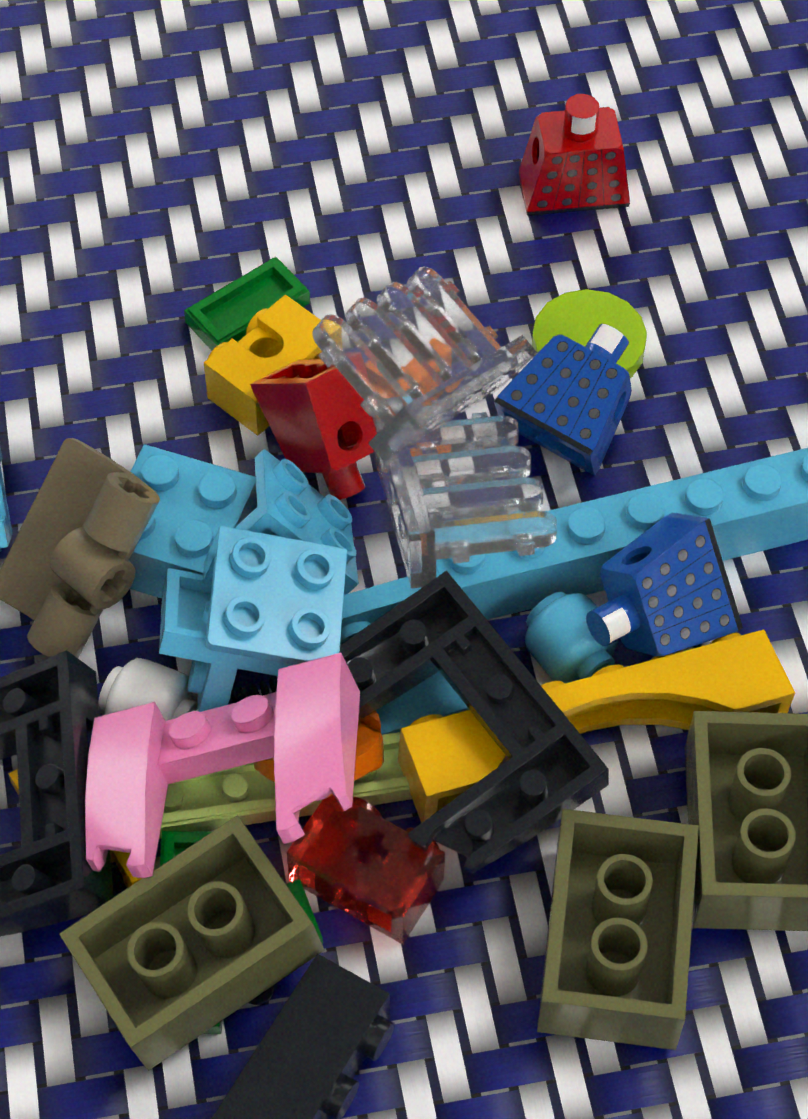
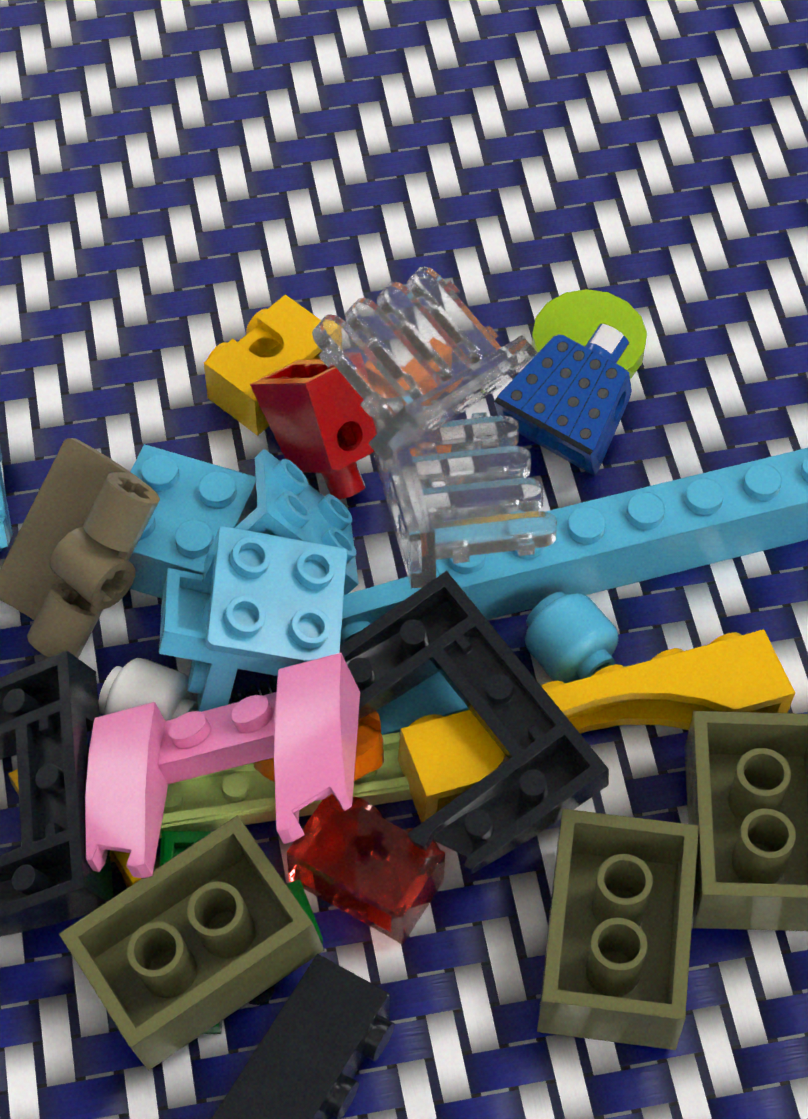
(231, 308): green tile -> none
(574, 160): red torso -> none
(666, 590): blue torso -> none

